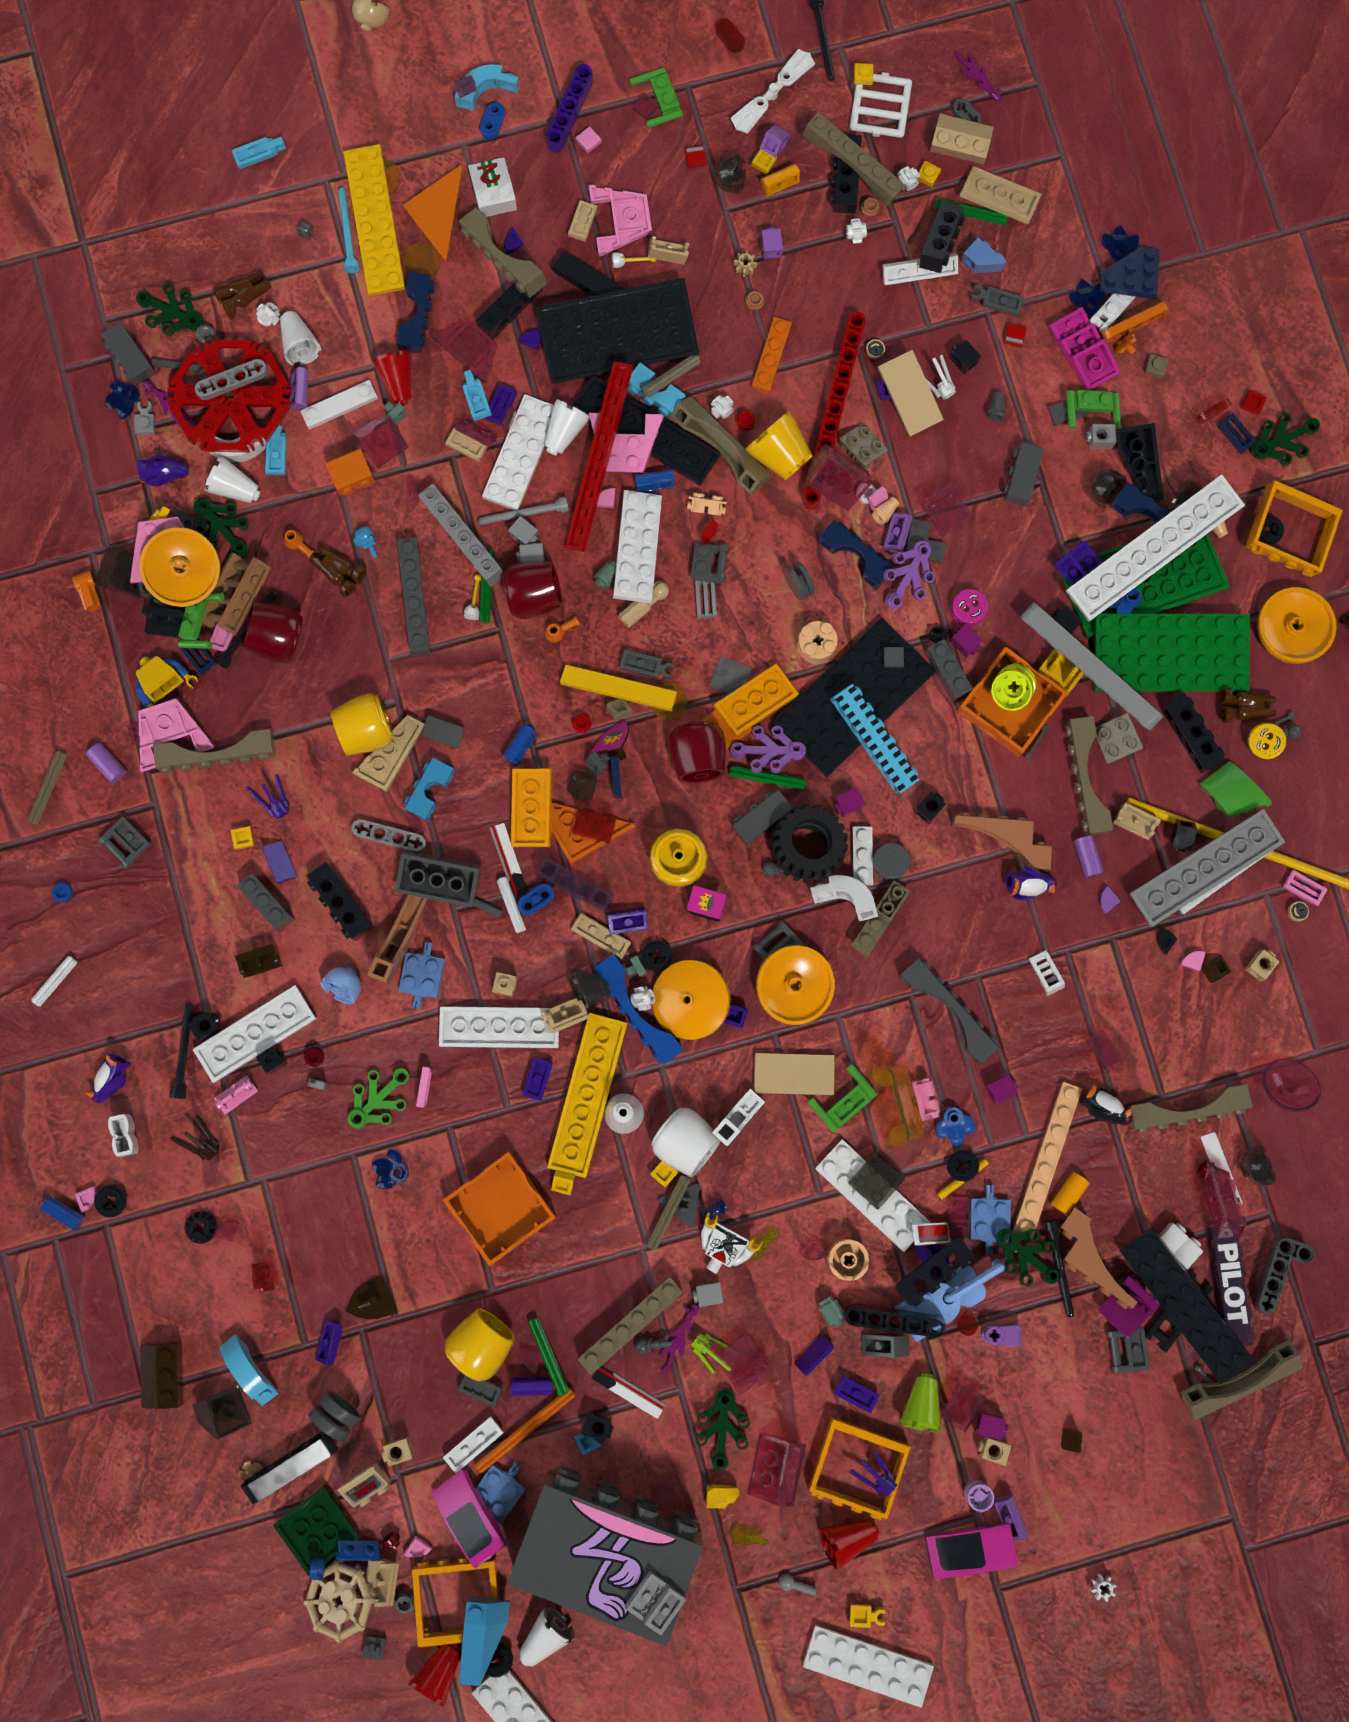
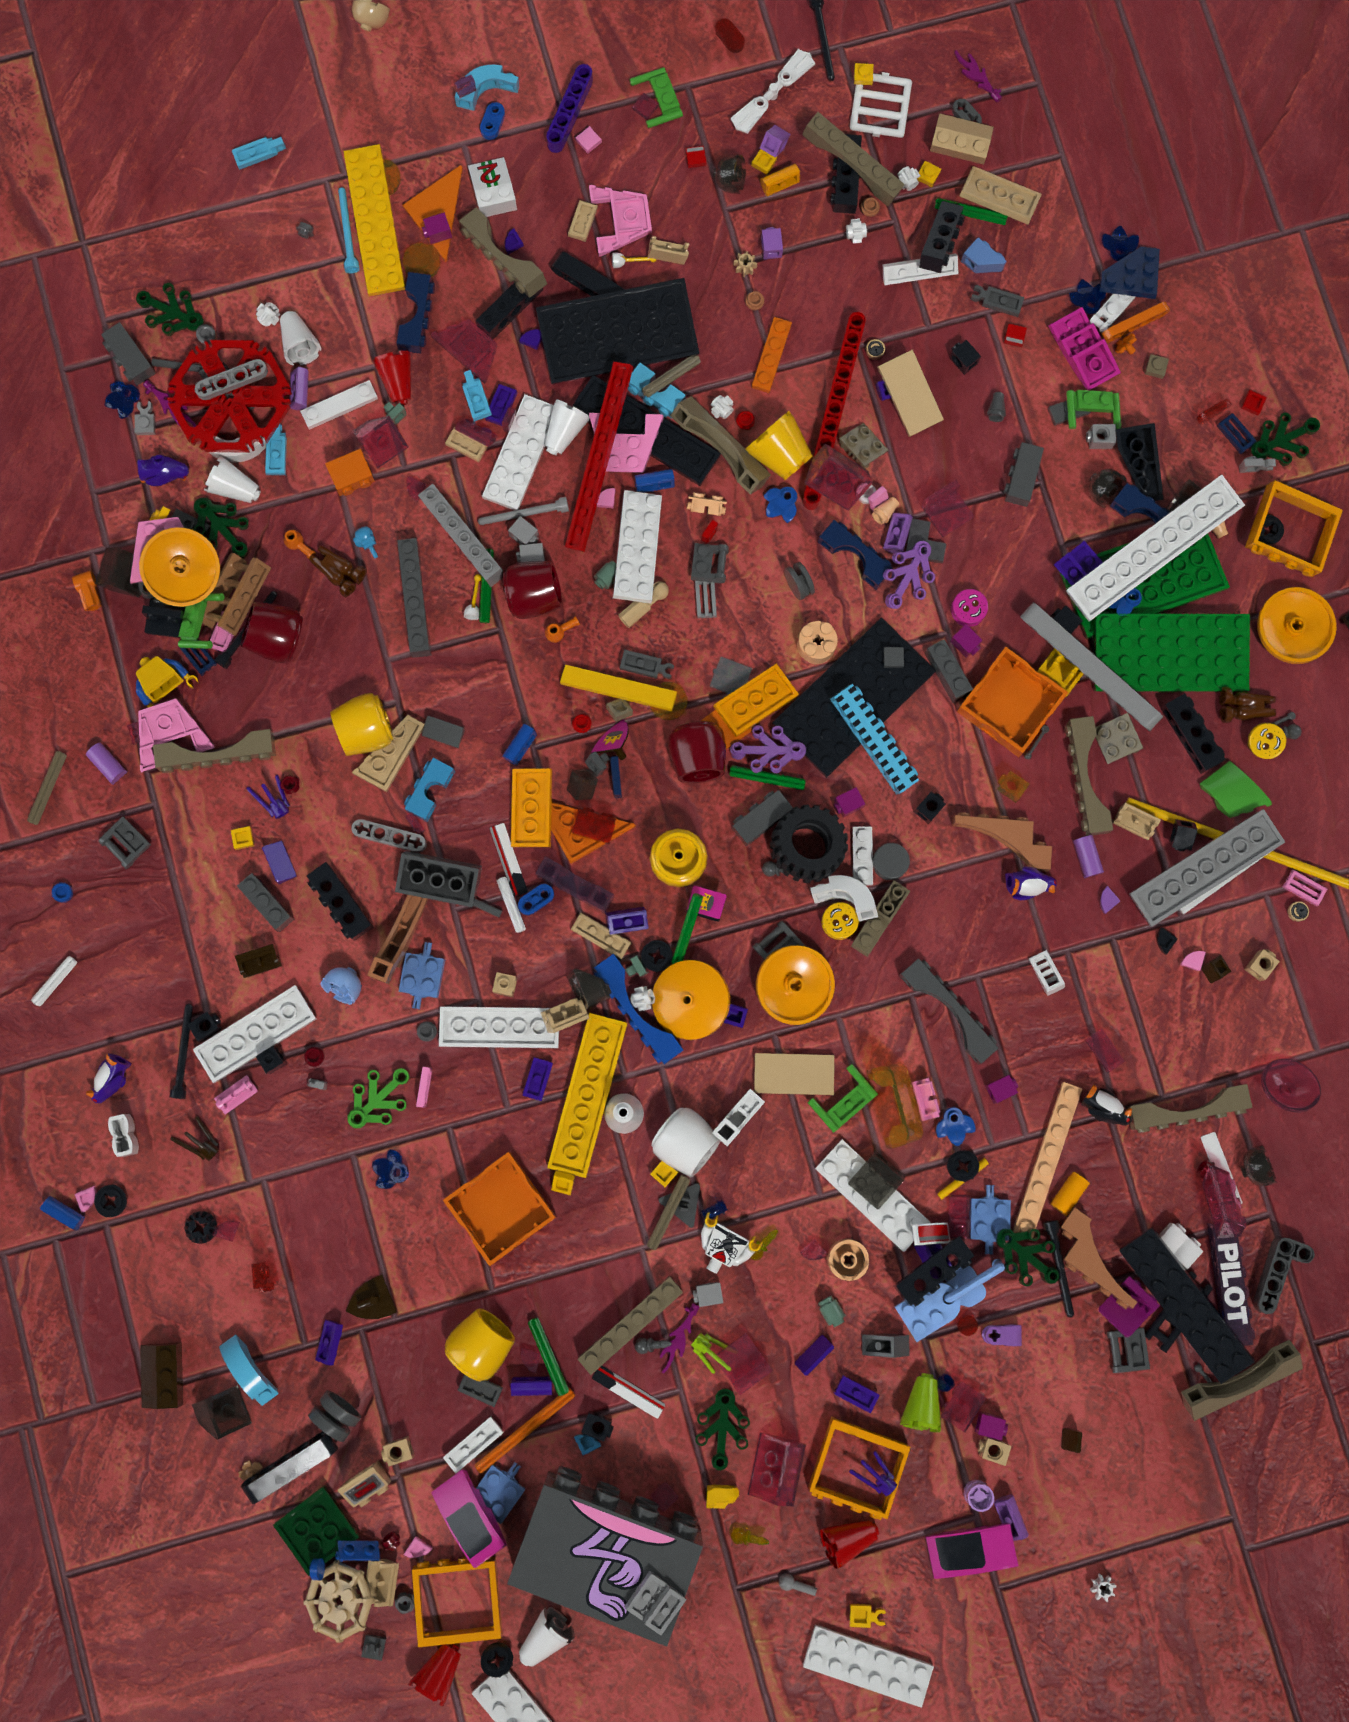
(242, 291): reddish brown piece -> none
(285, 784): none -> dark red plate
(426, 1031): none -> flat silver plate
(436, 228): none -> magenta brick
(482, 1632): dark azure wedge -> none
(687, 928): none -> green axle
(779, 505): none -> blue plate
(840, 921): none -> yellow head
(904, 1316): black beam -> none
(938, 634): black plate -> none
(945, 1383): none -> clear blue hinge
(946, 387): white plant -> none
(1006, 694): neon yellow wheel -> none
(1021, 786): none -> clear yellow brick
(1252, 464): none -> light grey plate

